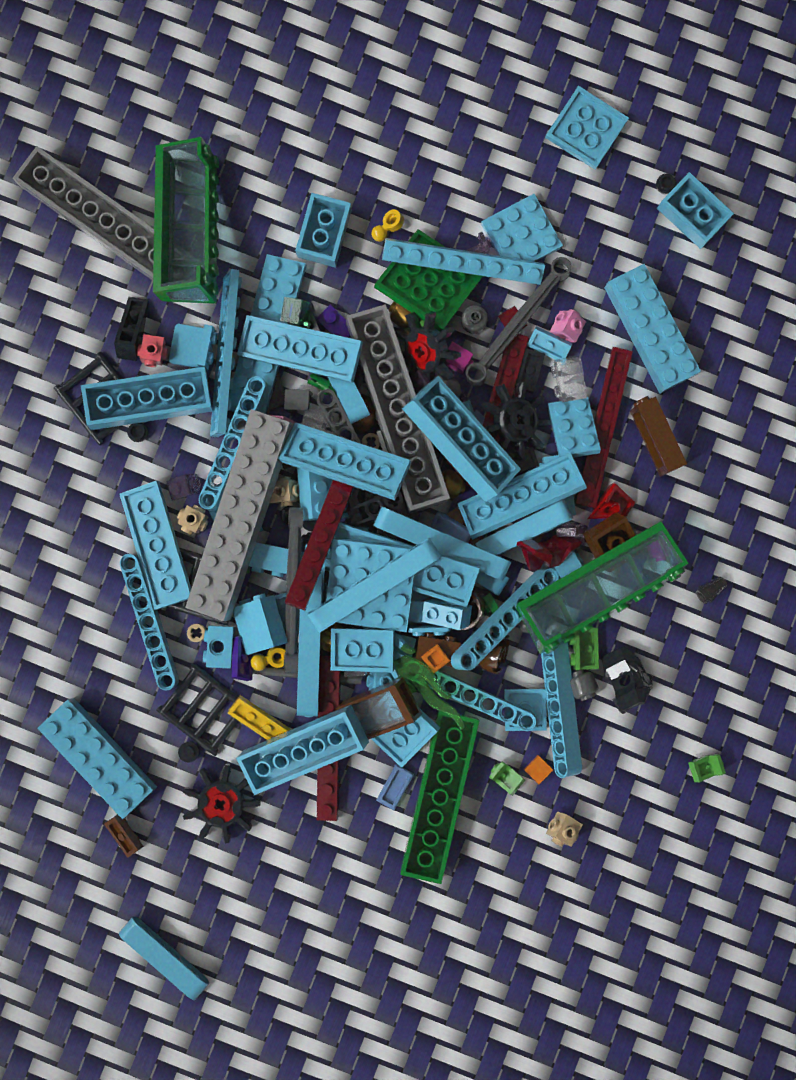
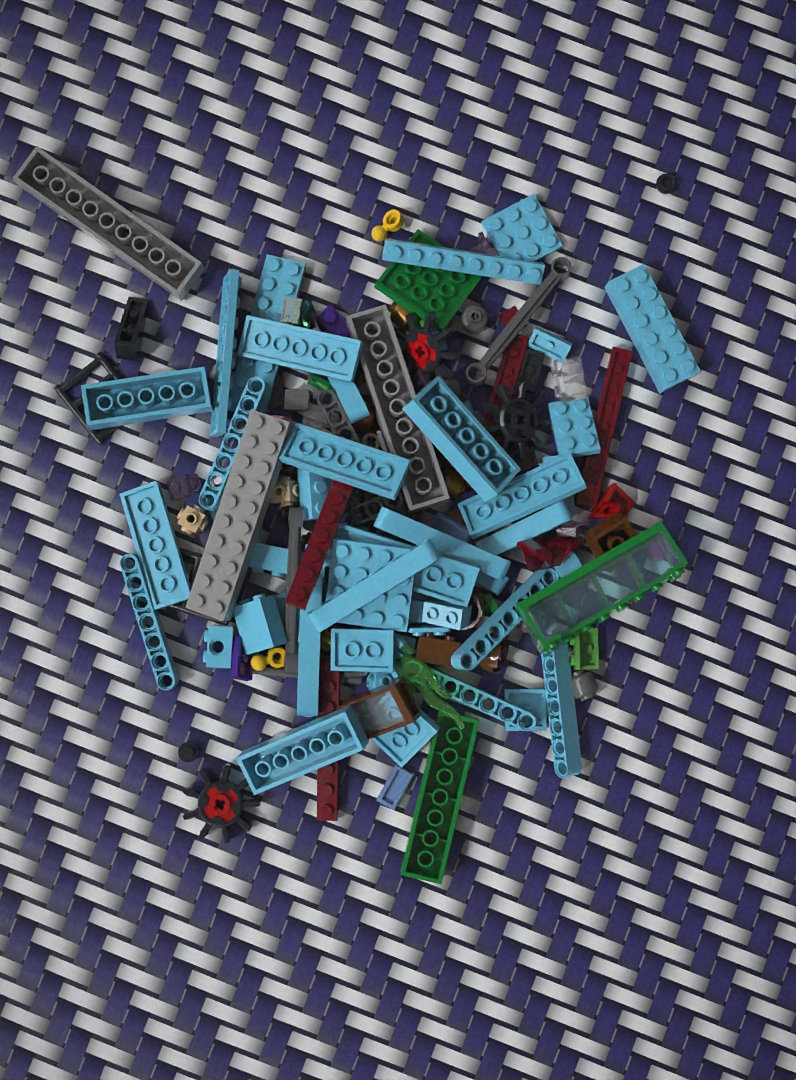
(97, 757): medium azure brick -> none
(123, 835): reddish brown plate -> none
(137, 432): black plate -> none
(150, 344): coral brick -> none
(164, 958): medium azure beam -> none
(180, 722): black bar -> none
(186, 222): window -> none
(193, 346): medium azure bracket -> none
(196, 626): tan bush -> none
(256, 718): yellow plate -> none
(323, 230): medium azure brick -> none
(435, 658): orange tile -> none
(461, 363): dark pink brick -> none
(506, 777): bright green bracket -> none
(538, 769): orange tile -> none
(563, 829): tan brick -> none
(568, 325): bright pink brick -> none
(586, 127): medium azure plate -> none
(621, 663): black piece -> none
(657, 435): reddish brown window -> none
(695, 210): medium azure brick -> none
(706, 767): bright green bracket -> none
(710, 590): clear smoke cone -> none

